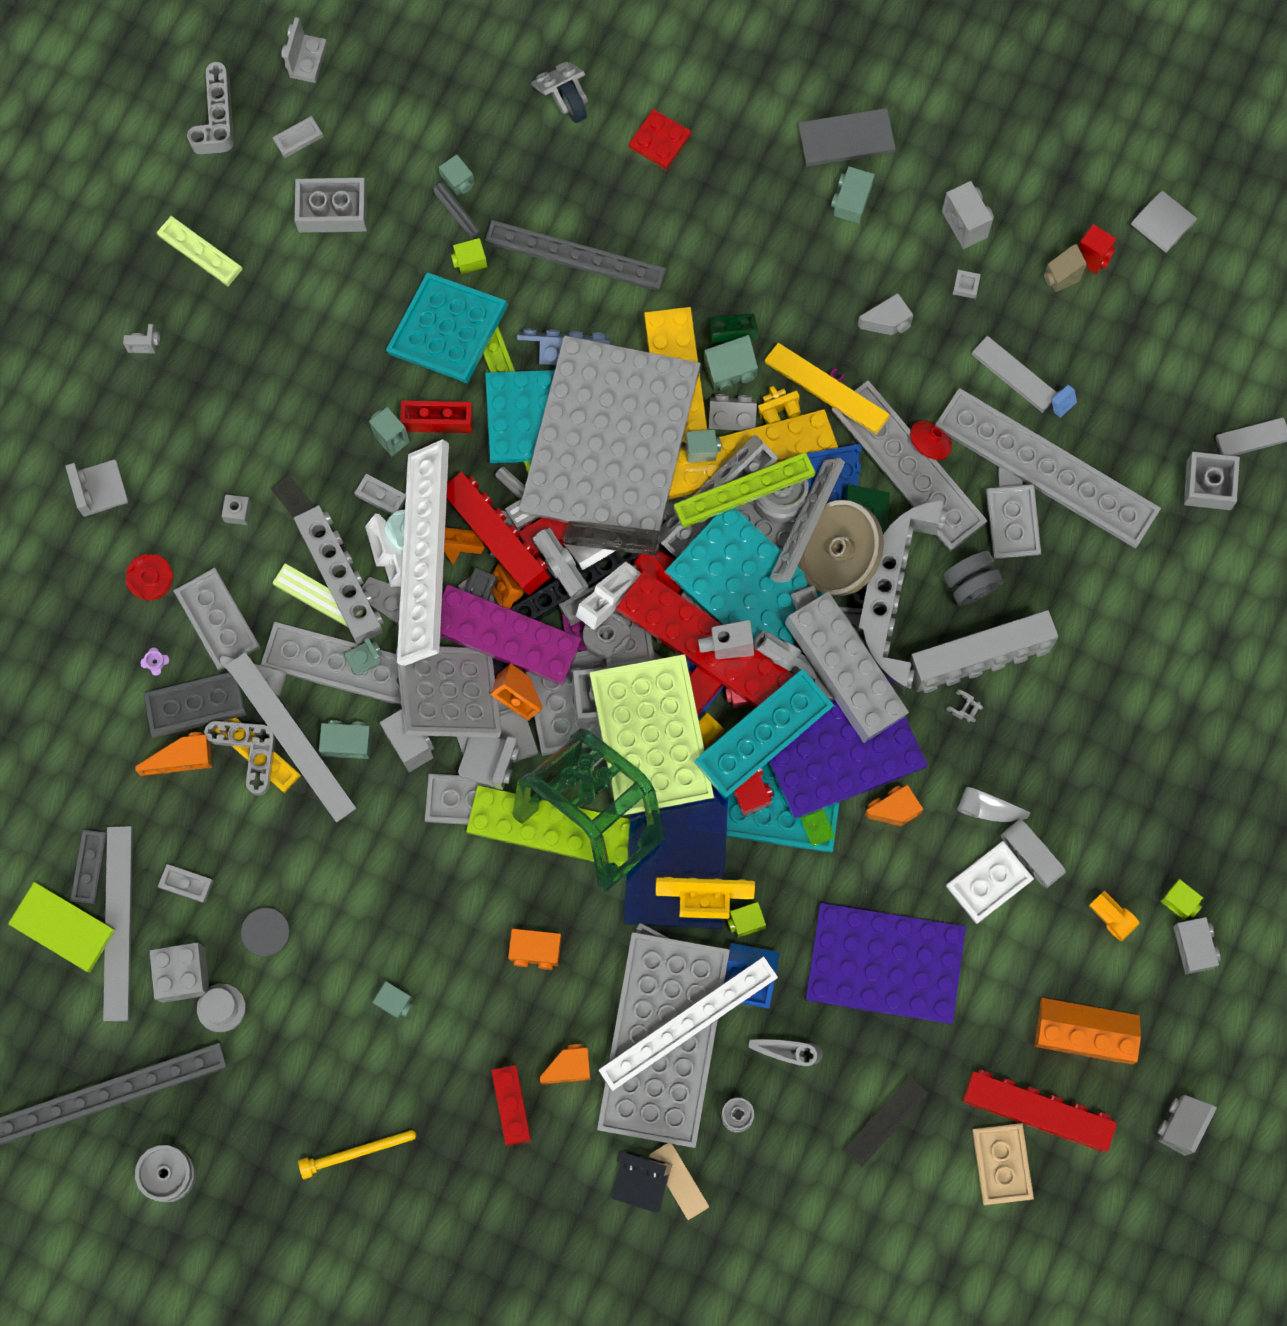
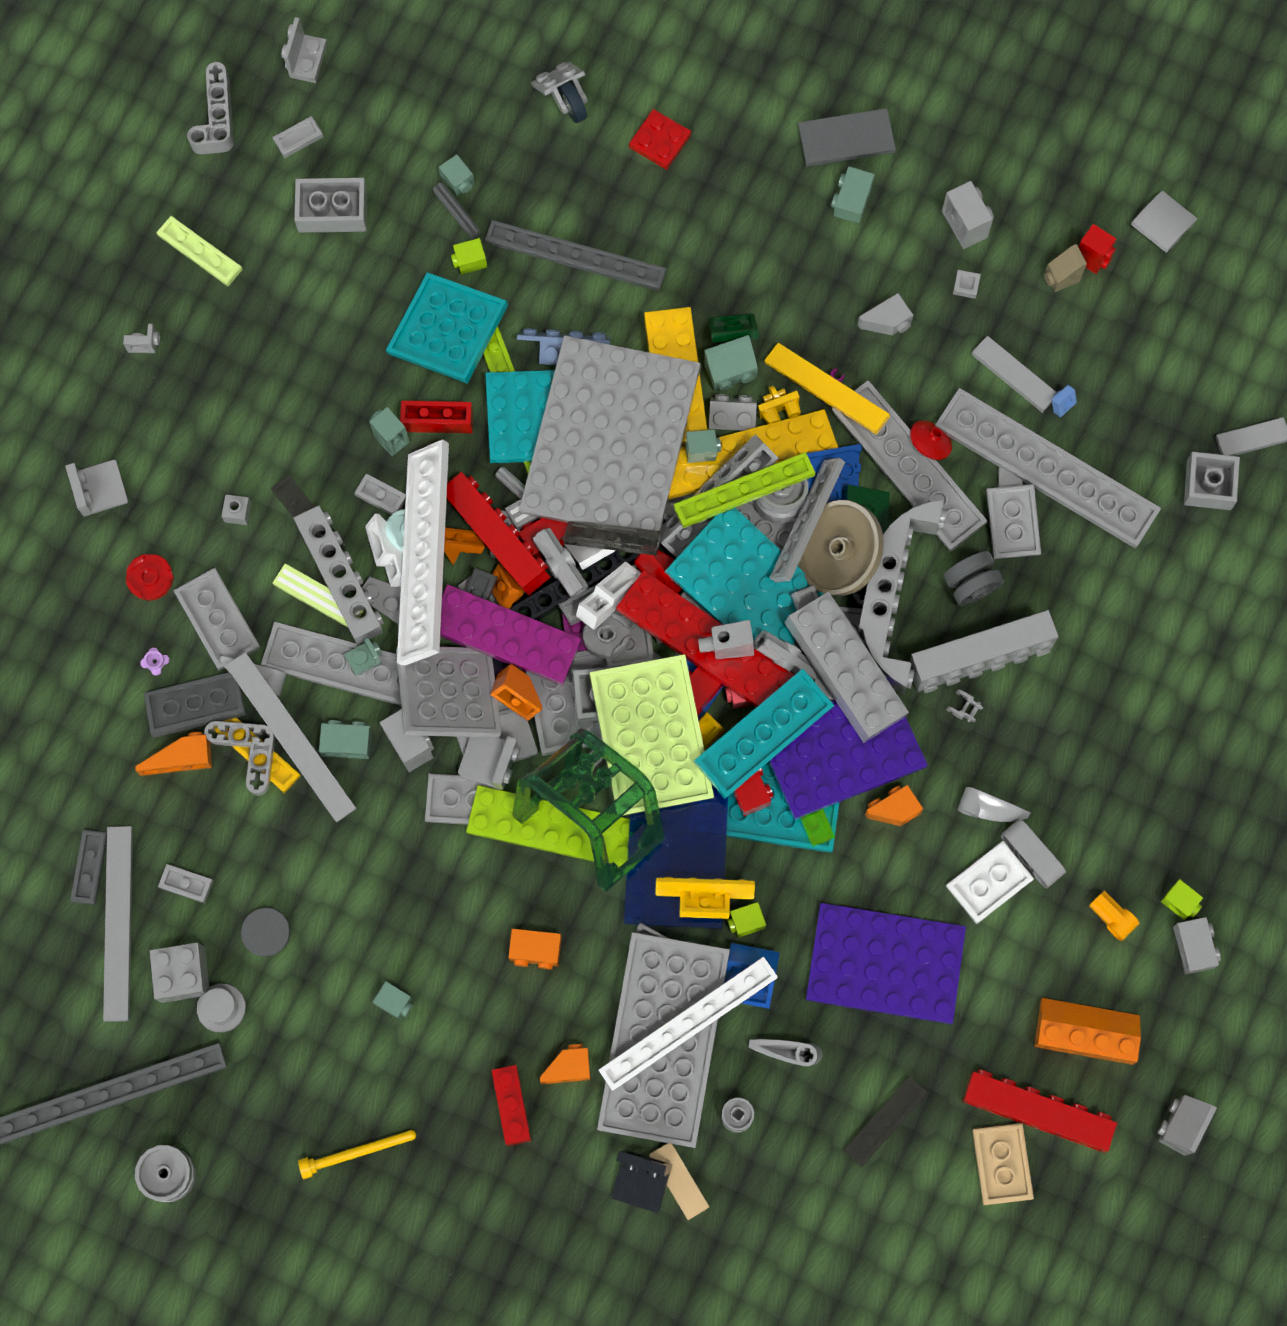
(61, 927): lime tile -> none

